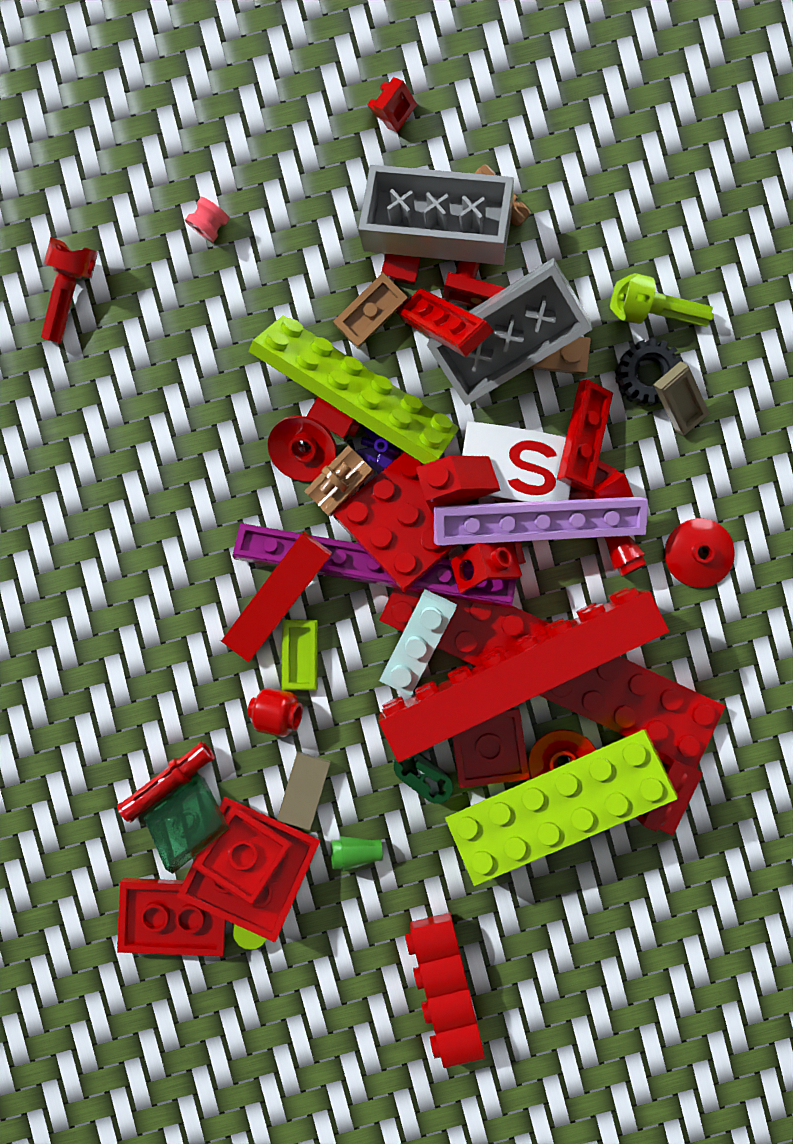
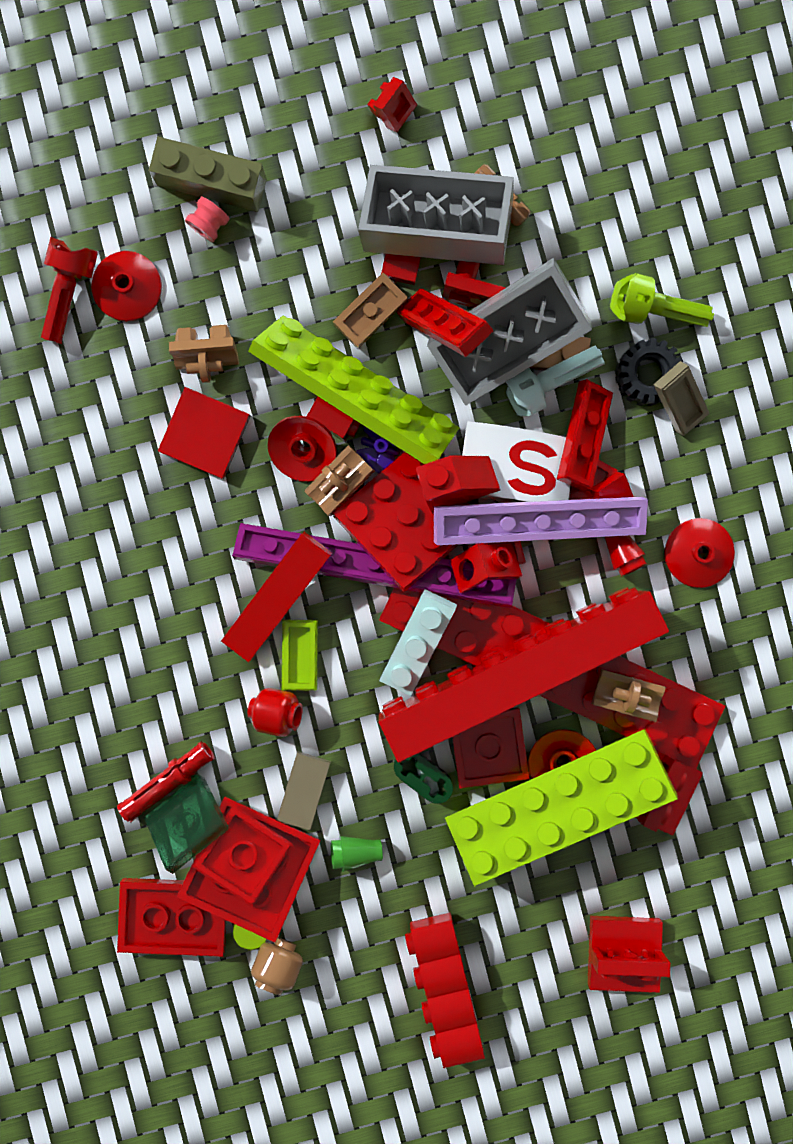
(138, 297): none -> red dish
(203, 354): none -> medium nougat hips
(204, 433): none -> red tile
(207, 174): none -> olive brick
(277, 966): none -> medium nougat head
(528, 391): none -> light aqua piece
(626, 954): none -> red bracket
(628, 695): none -> medium nougat hips

